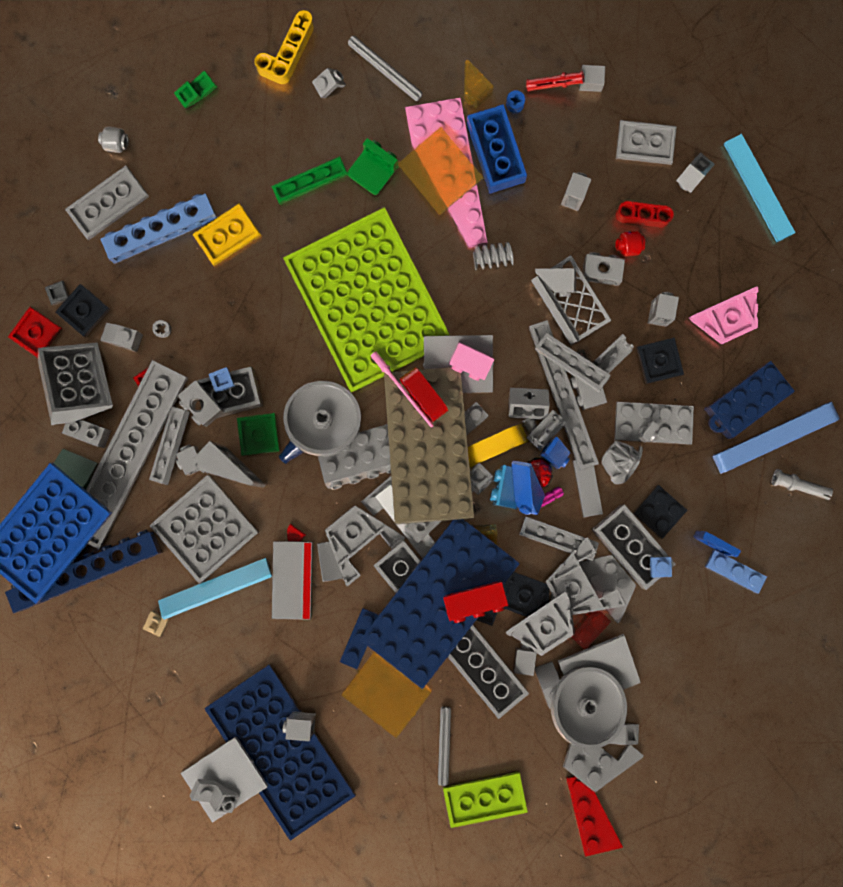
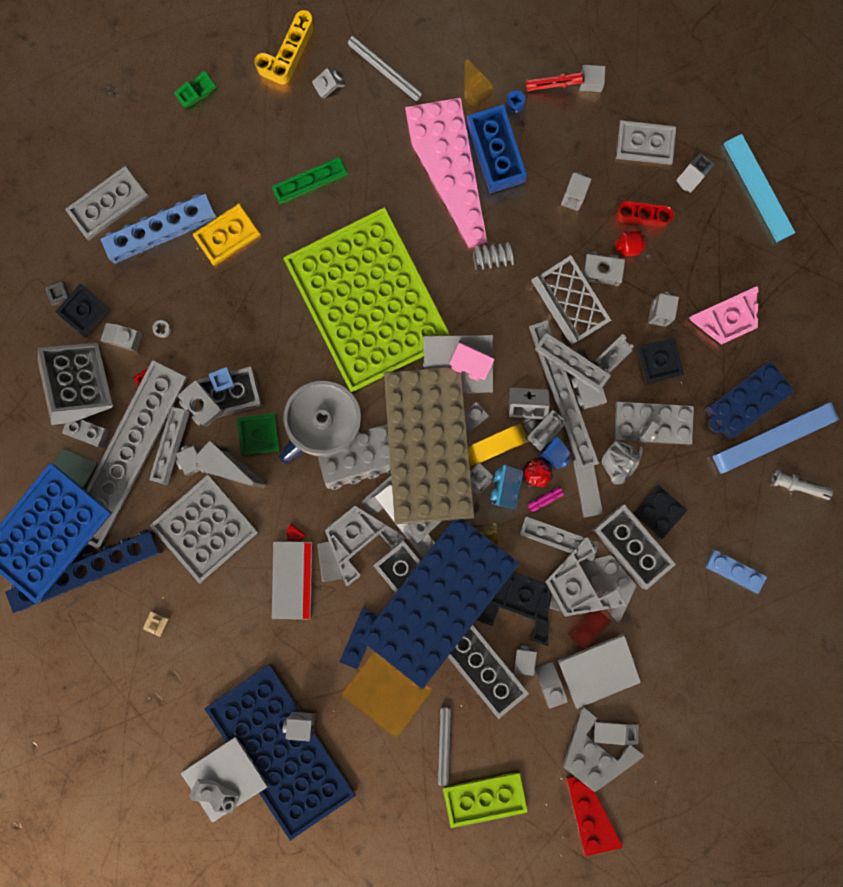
(34, 331): red tile -> none
(113, 139): light grey head -> none
(214, 588): medium azure tile -> none
(373, 167): green bracket -> none
(385, 368): bright pink piece -> none
(424, 394): red beam -> none
(440, 171): clear yellow piece -> none
(475, 601): red brick -> none
(527, 488): blue slope -> none
(546, 626): light grey wing -> none
(559, 280): light grey slope -> none
(588, 707): light grey dish -> none
(660, 567): medium blue plate -> none
(716, 543): blue tile -> none

